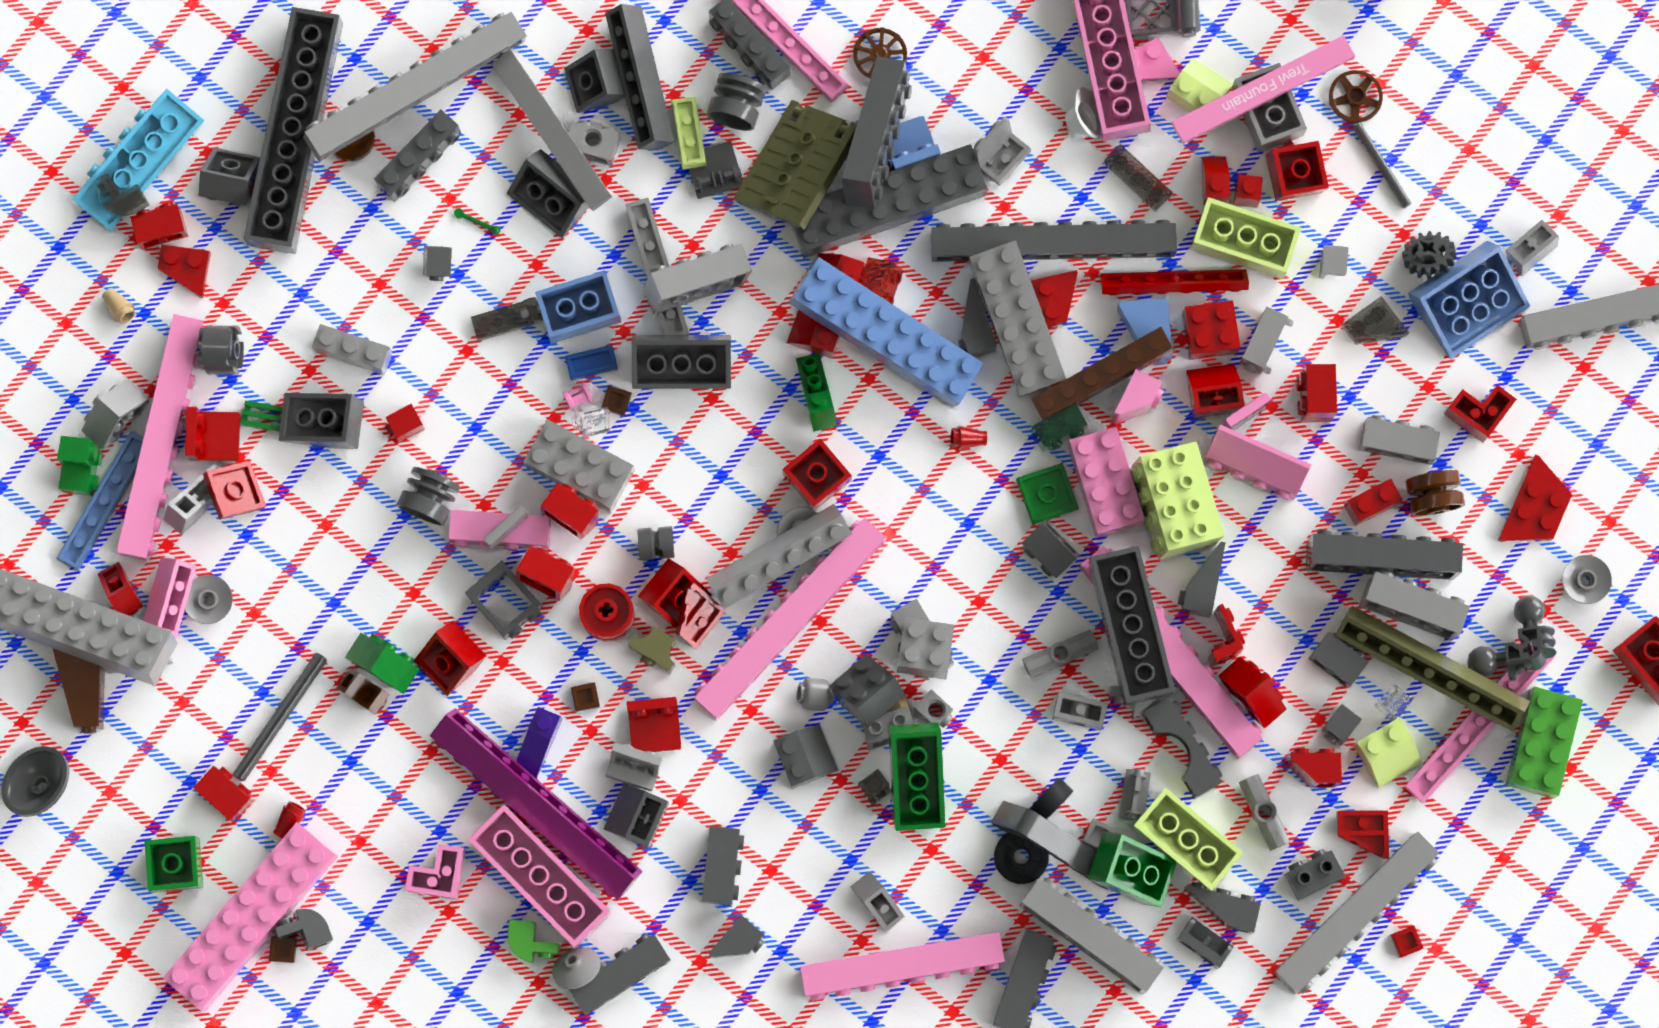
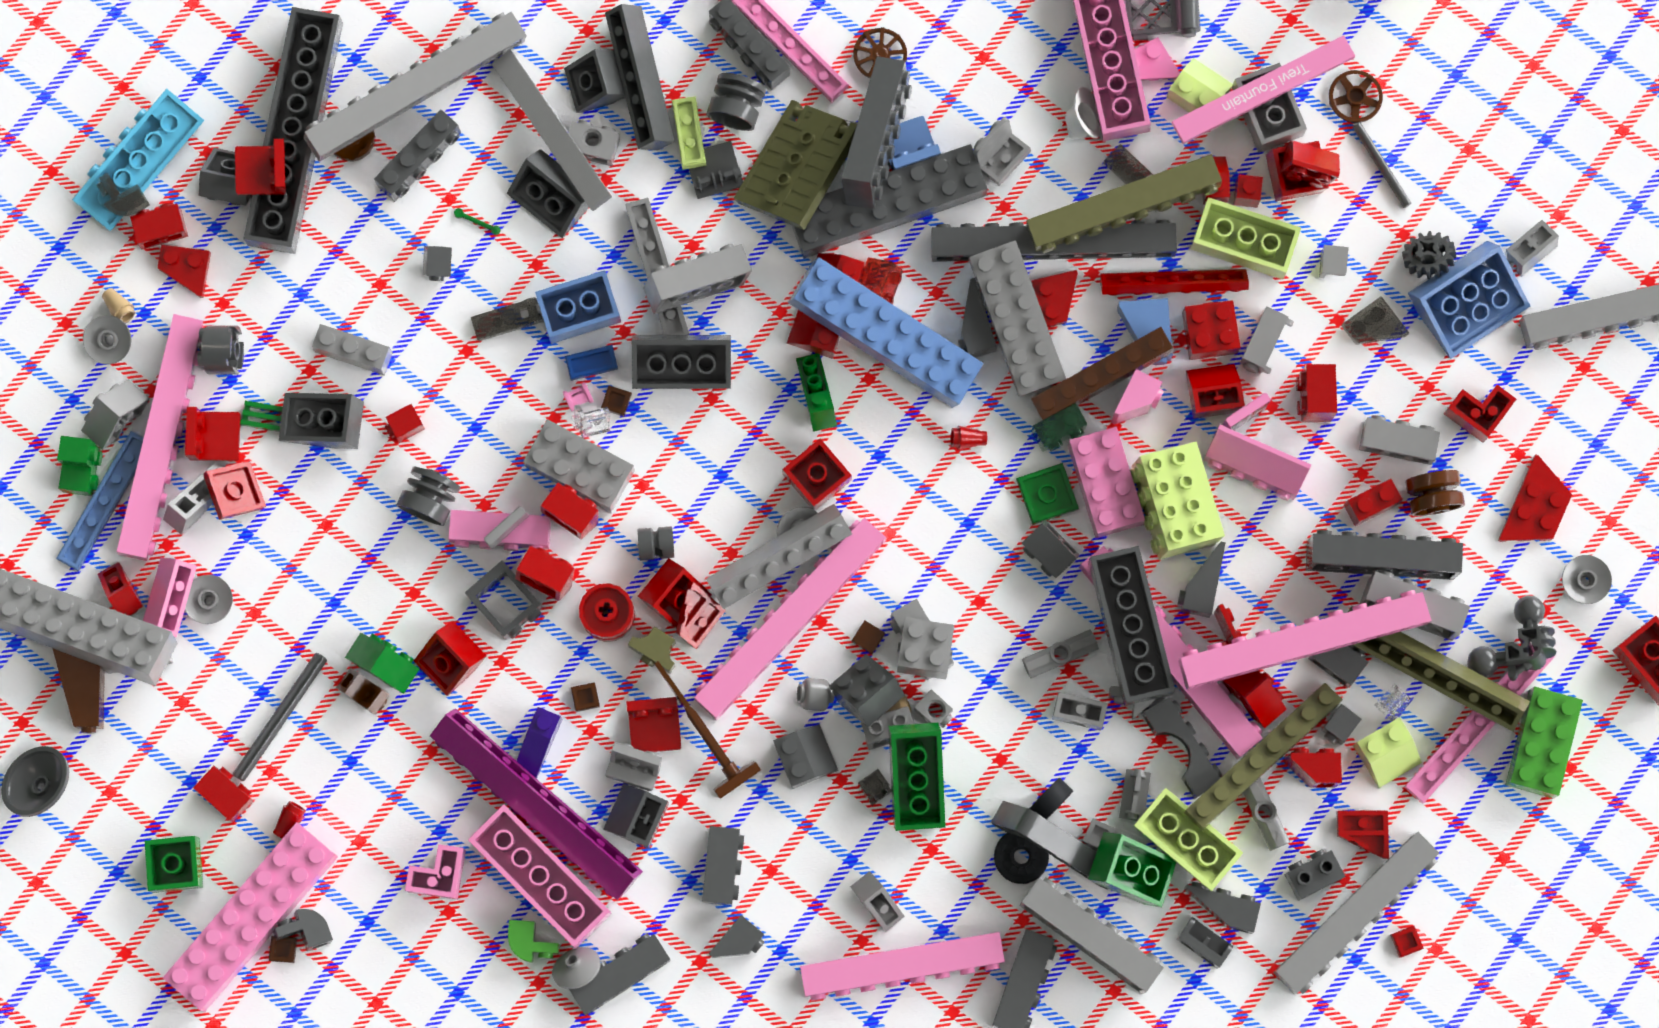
(95, 339): none -> light grey dish
(260, 169): none -> red bracket
(734, 776): none -> reddish brown piece
(868, 637): none -> reddish brown tile
(1124, 203): none -> olive brick
(1263, 756): none -> olive plate
(1304, 640): none -> bright pink brick
(1310, 164): none -> red slope

